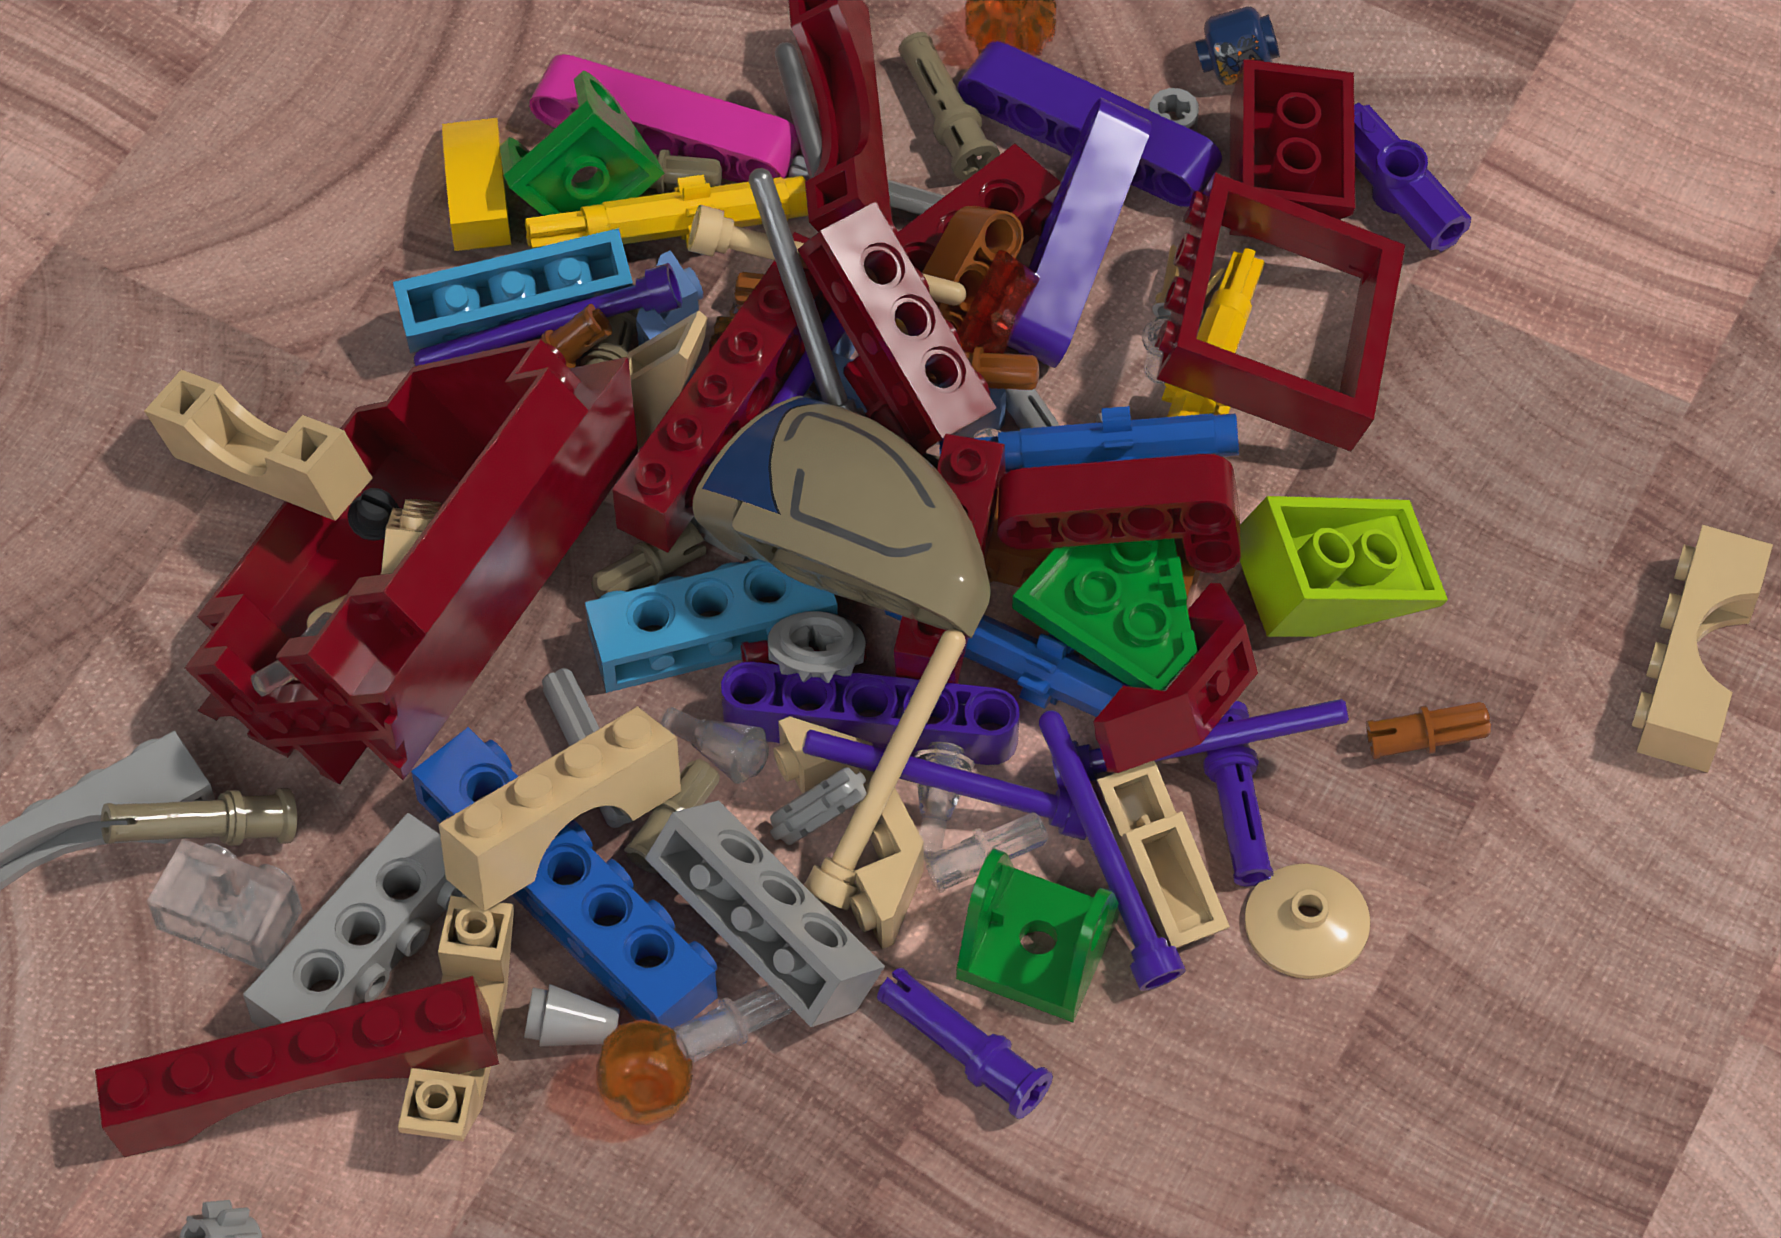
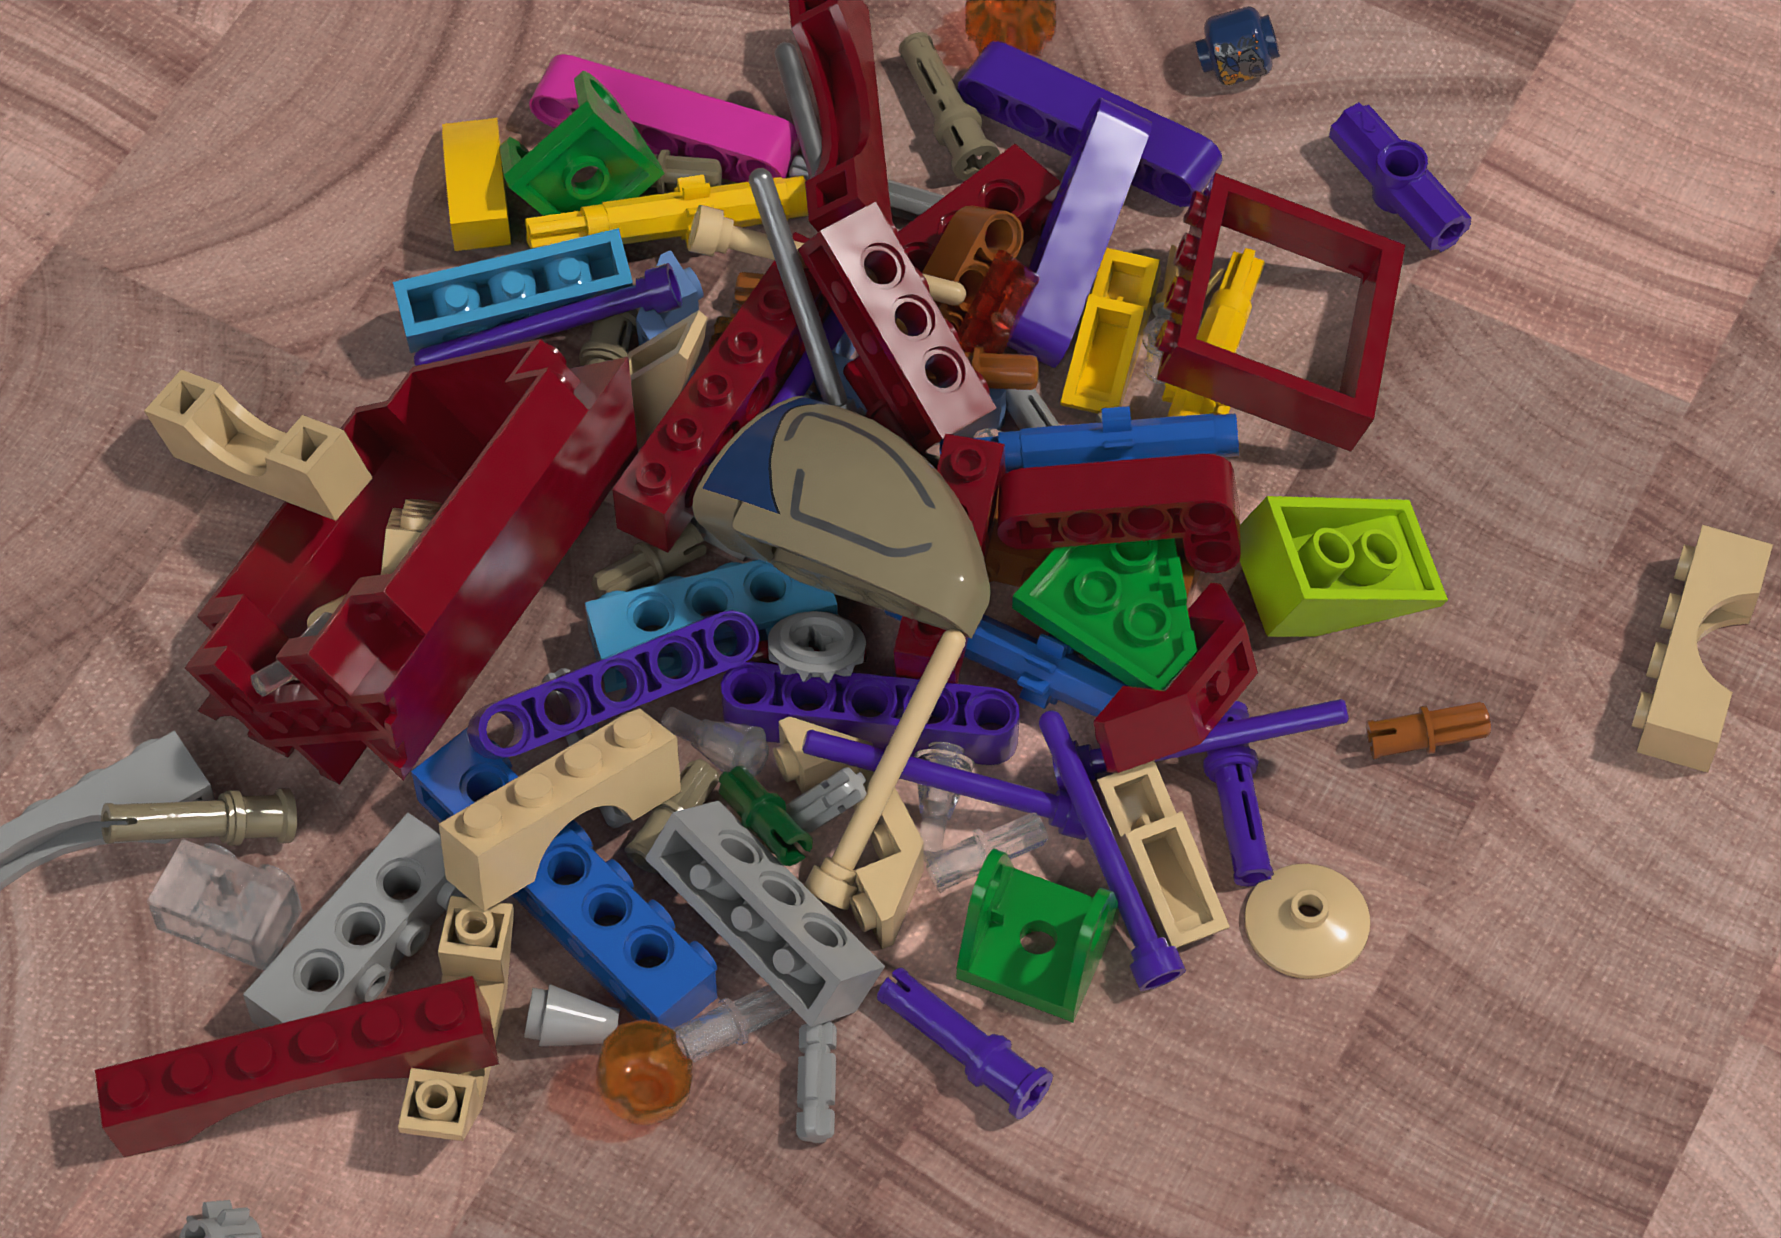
(370, 513): black piece -> none
(579, 334): dark orange axle -> none
(642, 677): none -> dark purple beam
(764, 815): none -> dark green axle
(816, 1082): none -> light grey axle
(1111, 331): none -> yellow slope
(1176, 101): light grey bush -> none
(1295, 135): dark red slope -> none

